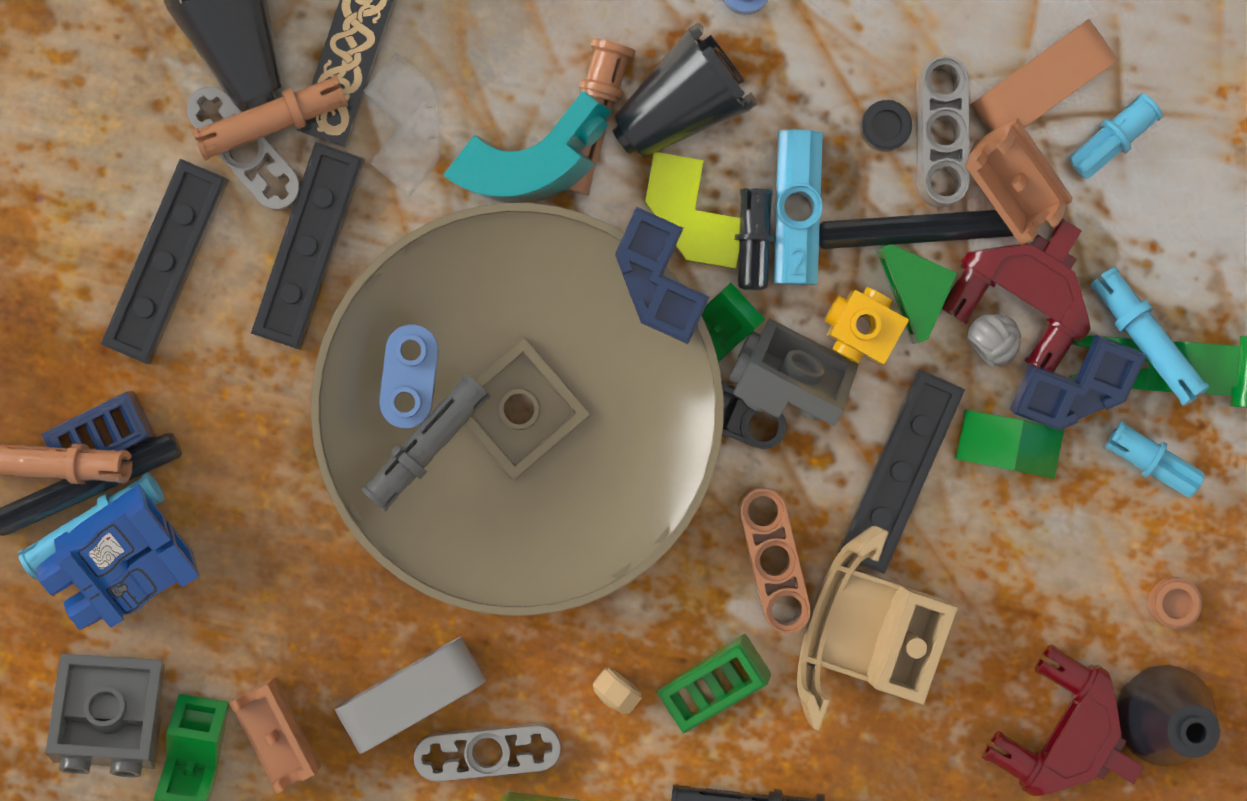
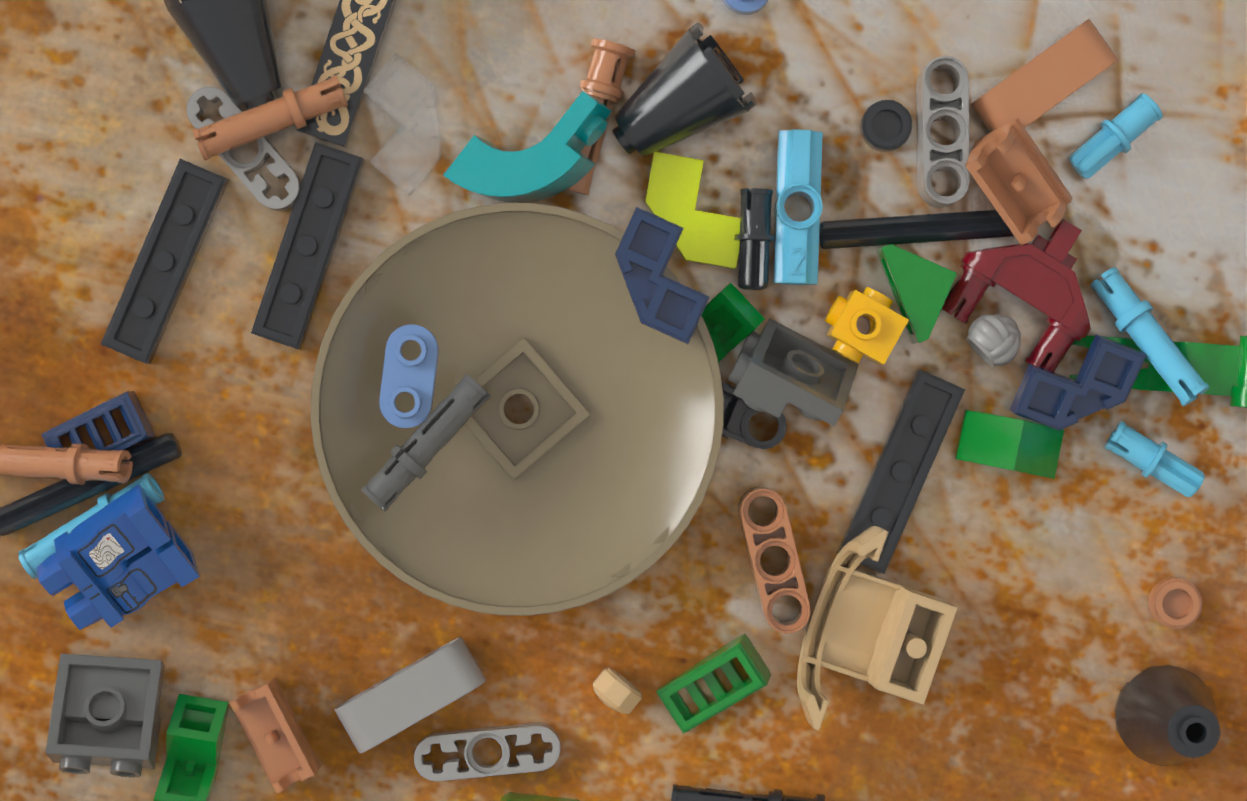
(1083, 741): dark red connector -> none

